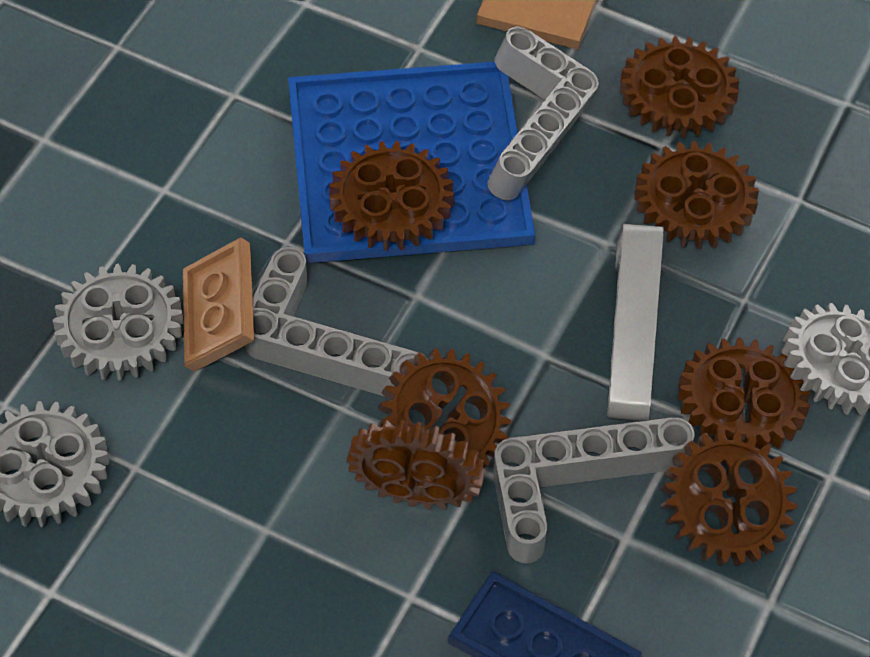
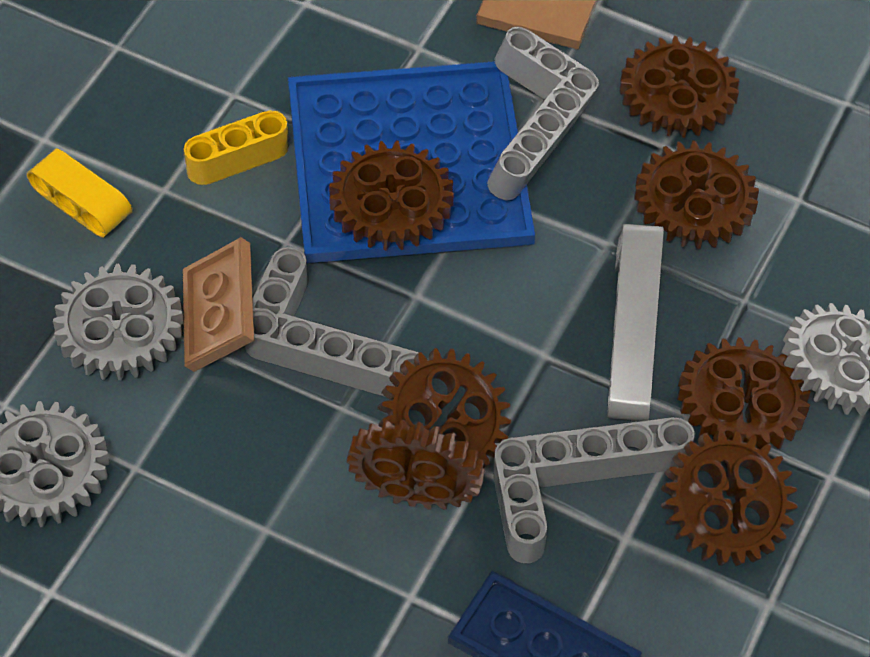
(79, 192): none -> yellow beam
(236, 147): none -> yellow beam

